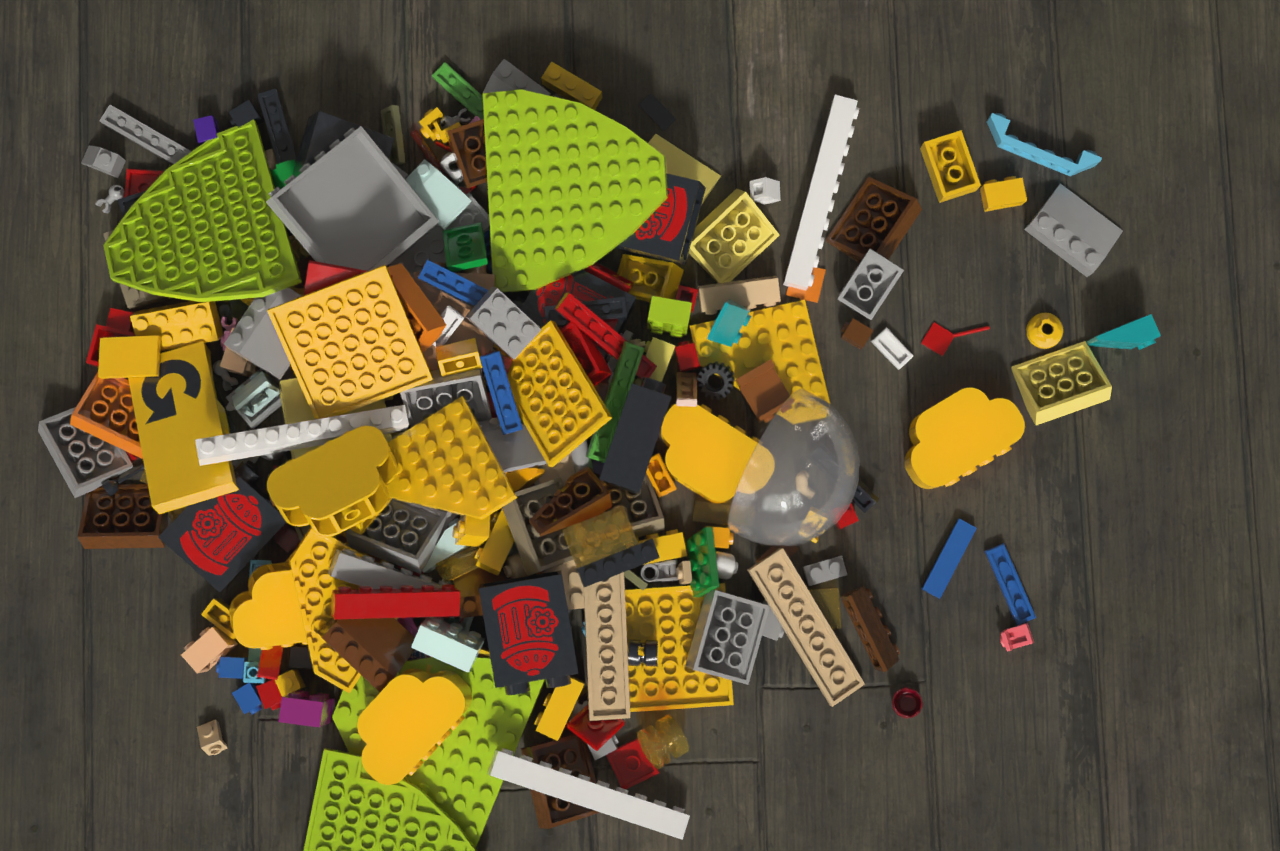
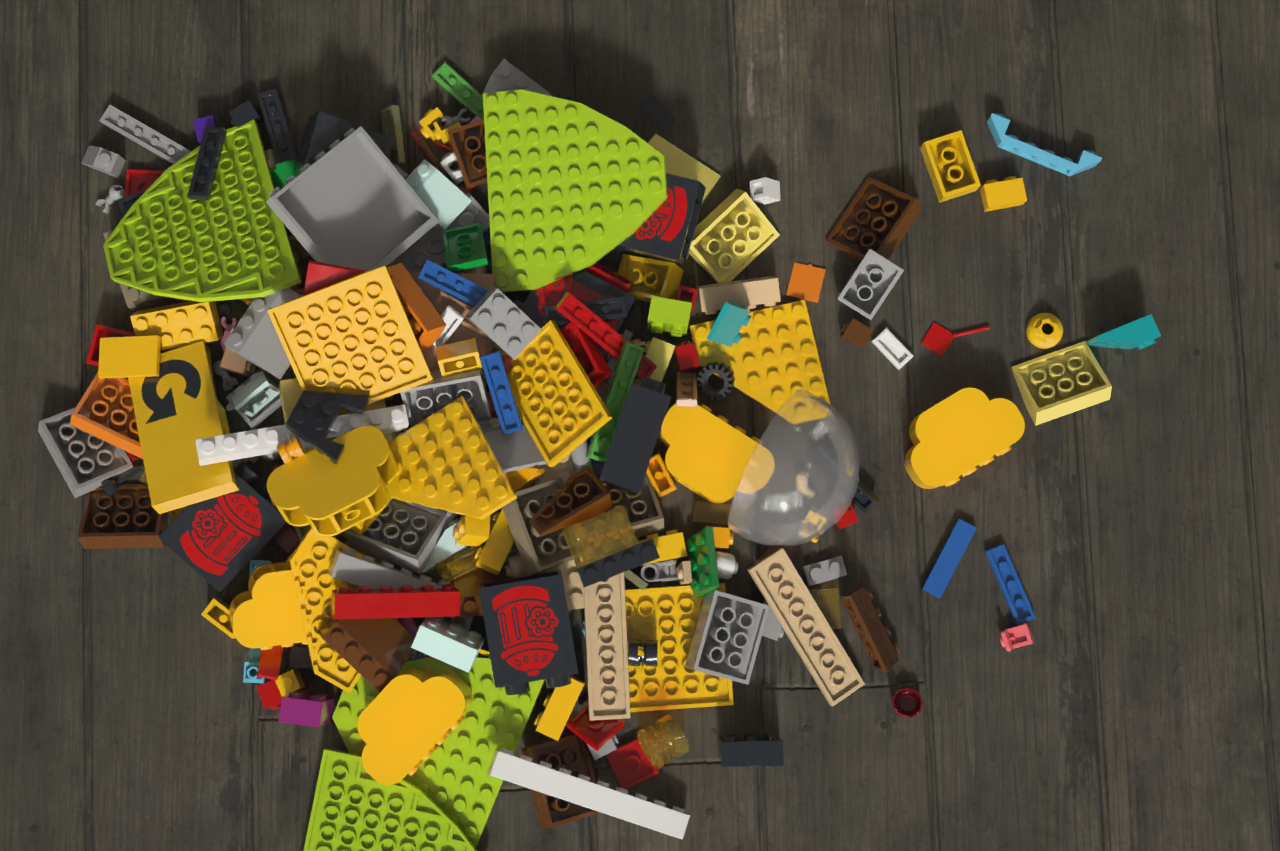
(120, 320): red brick -> none
(207, 163): none -> black plate
(208, 649): light nougat brick -> none
(211, 738): tan bracket -> none
(231, 667): blue brick -> none
(248, 698): blue brick -> none
(291, 449): none -> light orange wheel
(316, 414): none -> black wing
(571, 86): yellow brick -> none
(751, 750): none -> black brick
(763, 391): dark orange panel -> none
(820, 193): white brick -> none
(1074, 230): light grey slope -> none

